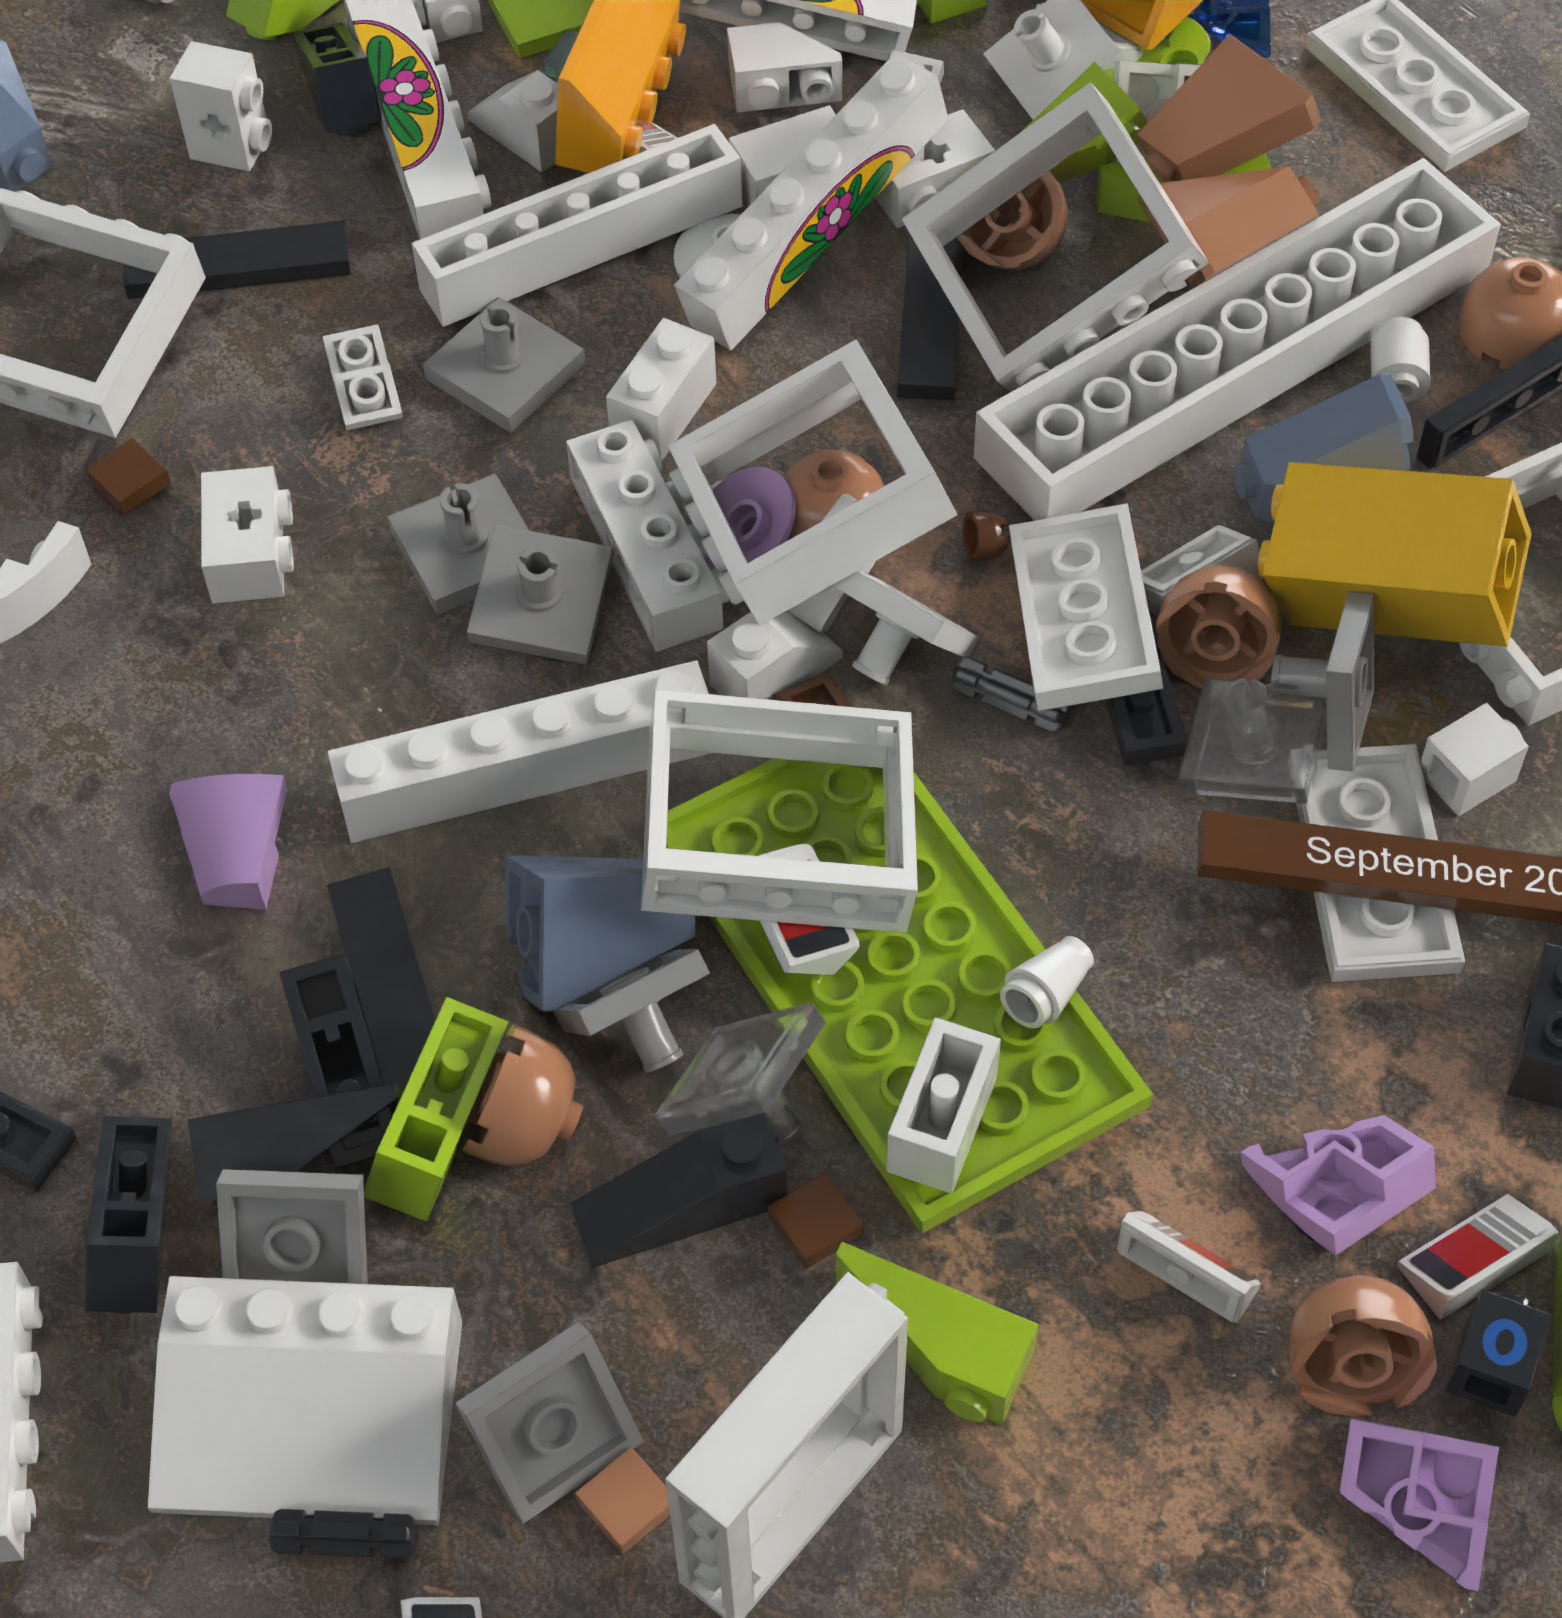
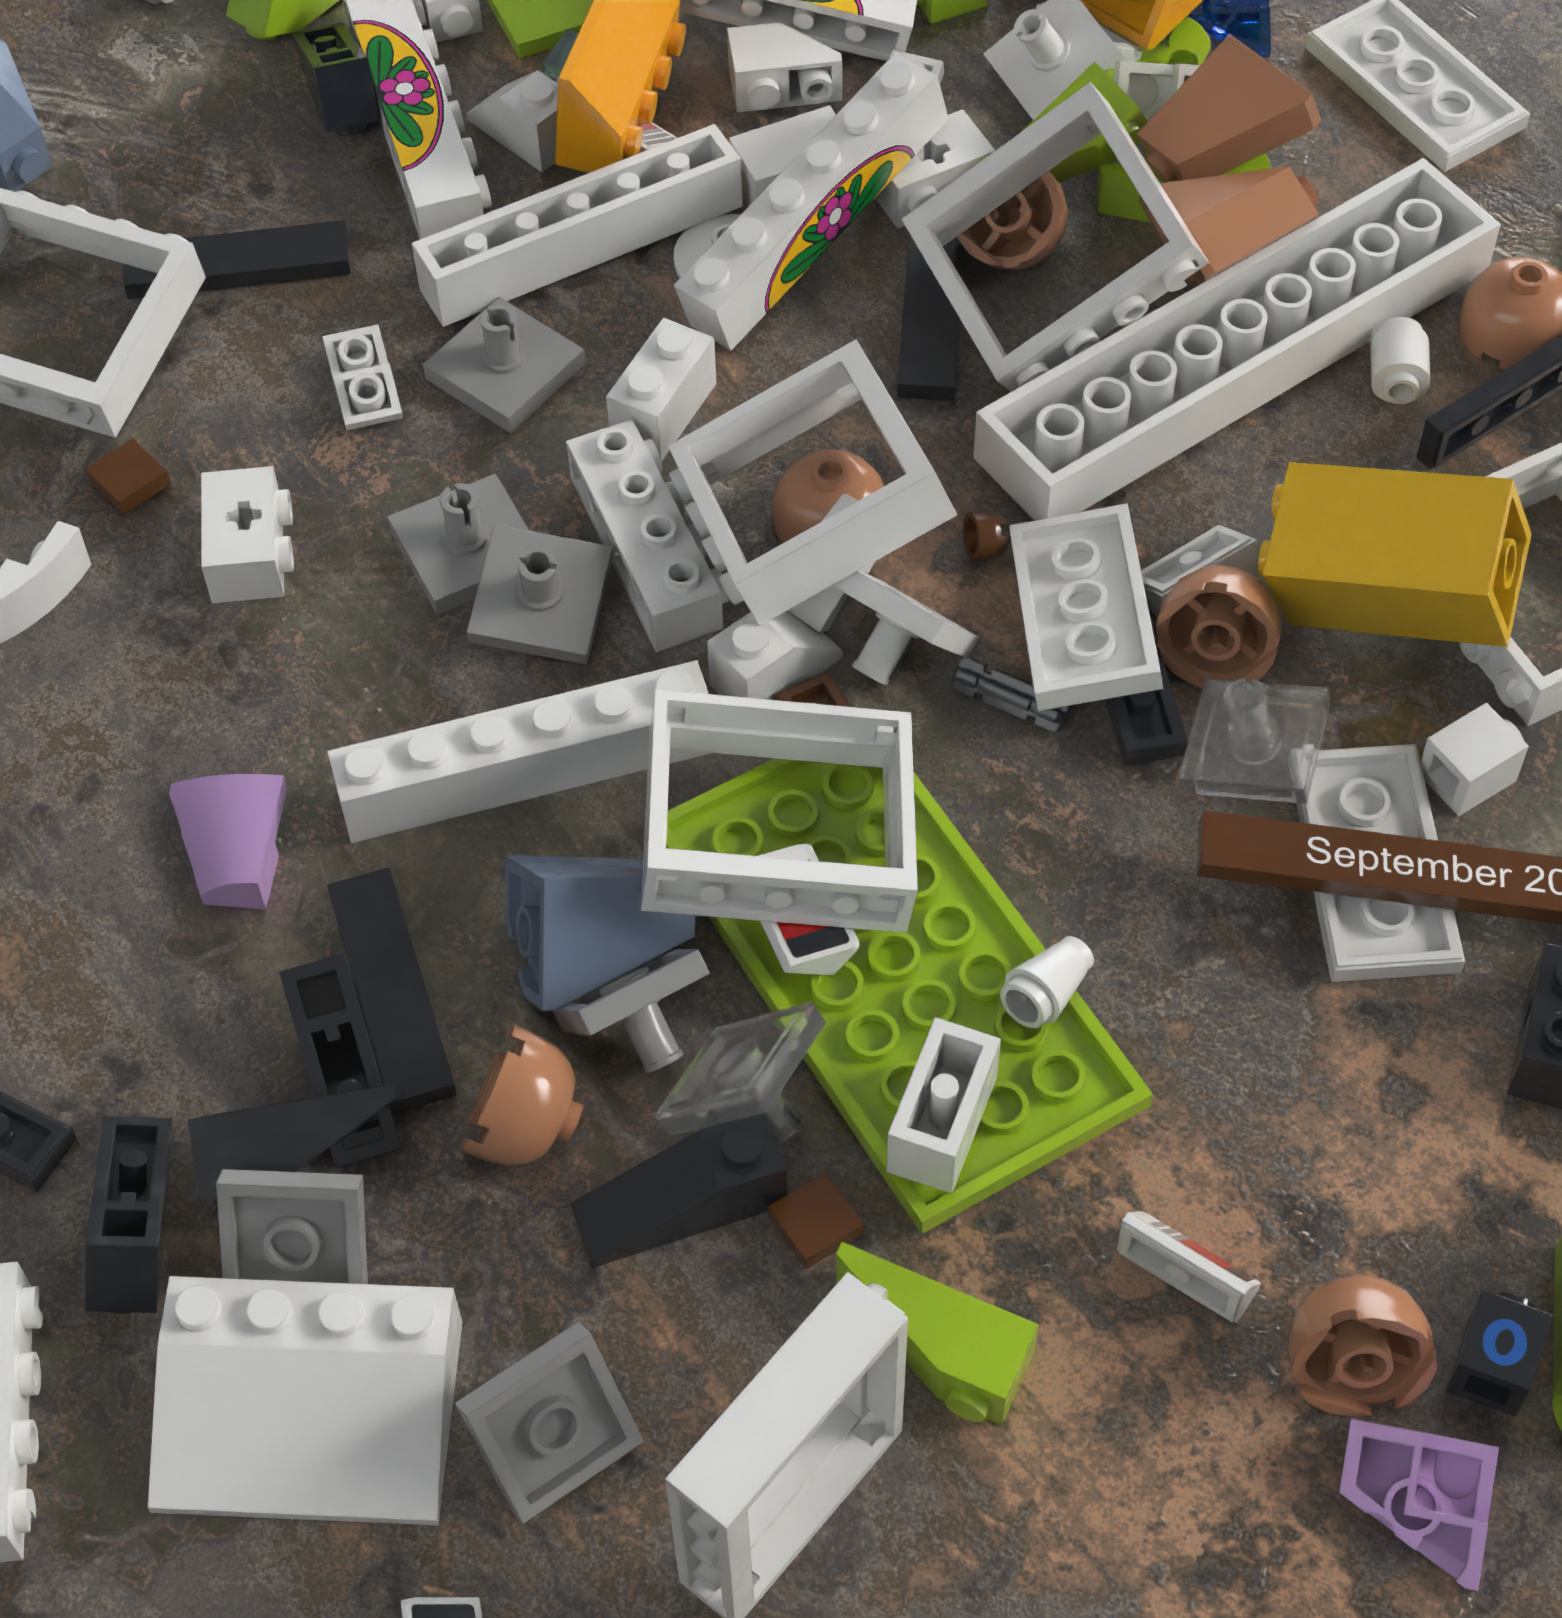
(221, 106): white brick -> none
(342, 1533): black axle -> none
(434, 1109): lime slope -> none
(625, 1500): nougat tile -> none
(758, 510): lavender dish -> none
(1343, 680): light grey tile -> none
(1346, 1179): lavender slope -> none
(1352, 429): sand blue slope -> none
(1477, 1254): slope -> none

